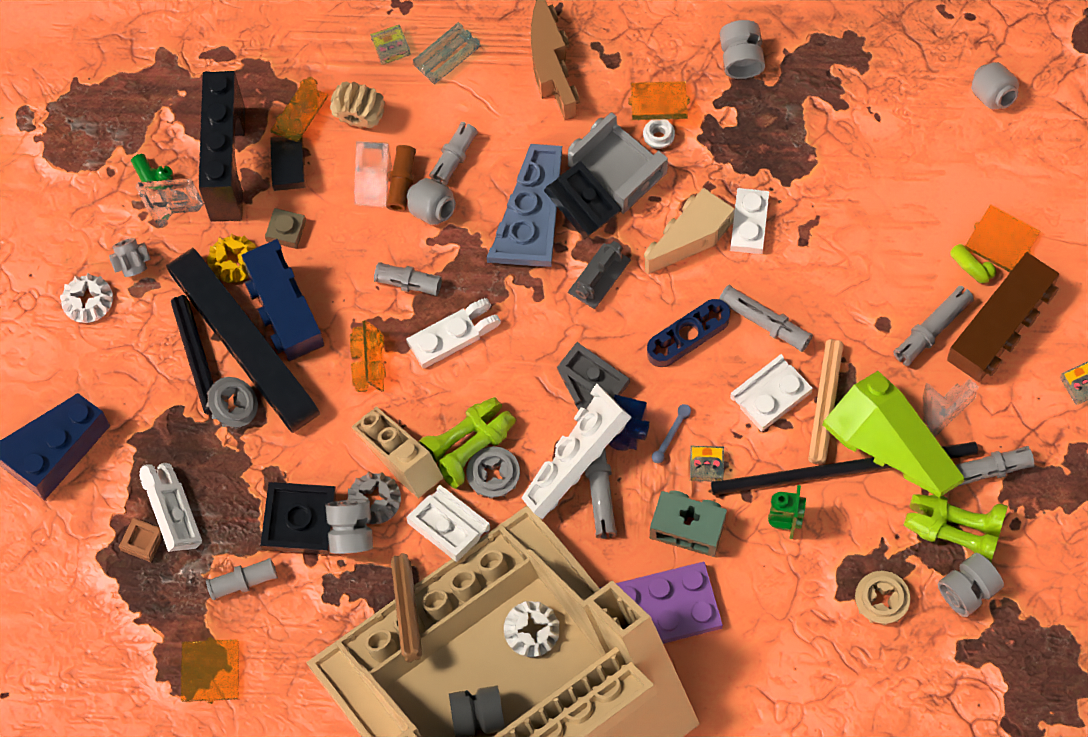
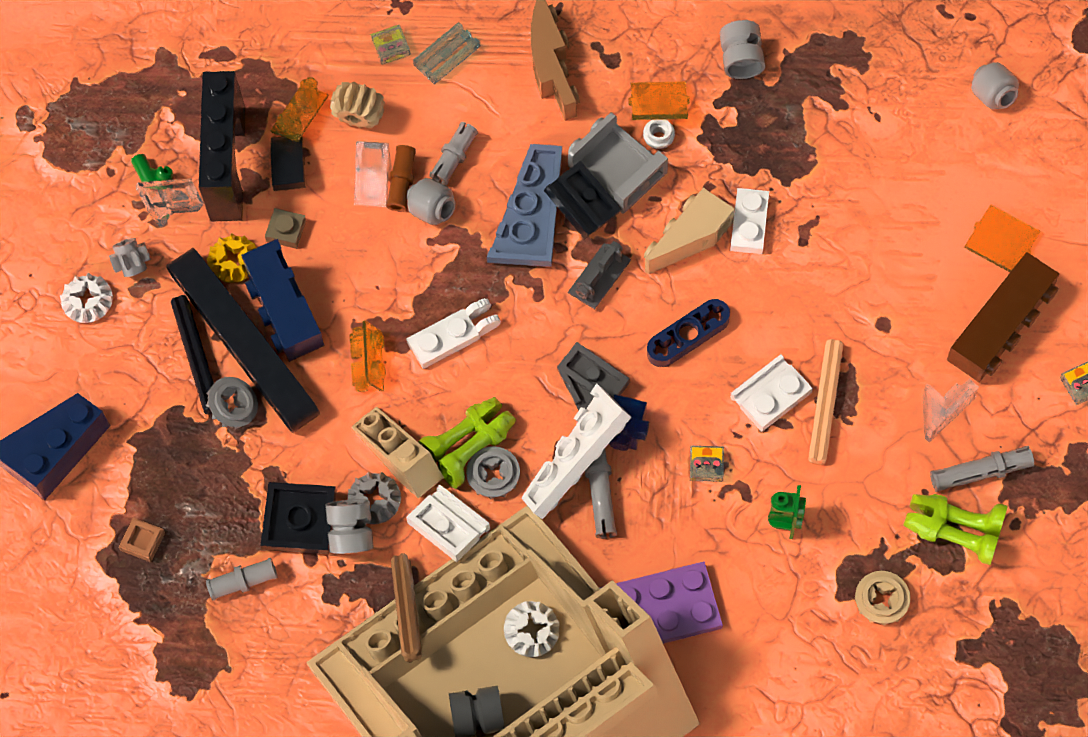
(170, 507): white hinge -> none
(210, 670): clear yellow piece -> none
(407, 279): light grey pin -> none
(683, 412): sand blue hinge -> none
(699, 536): sand green brick -> none
(777, 325): light grey pin -> none
(821, 472): black piece -> none
(886, 426): lime wedge -> none
(924, 335): light grey pin -> none
(967, 588): light grey wheel -> none
(971, 265): lime arm -> none

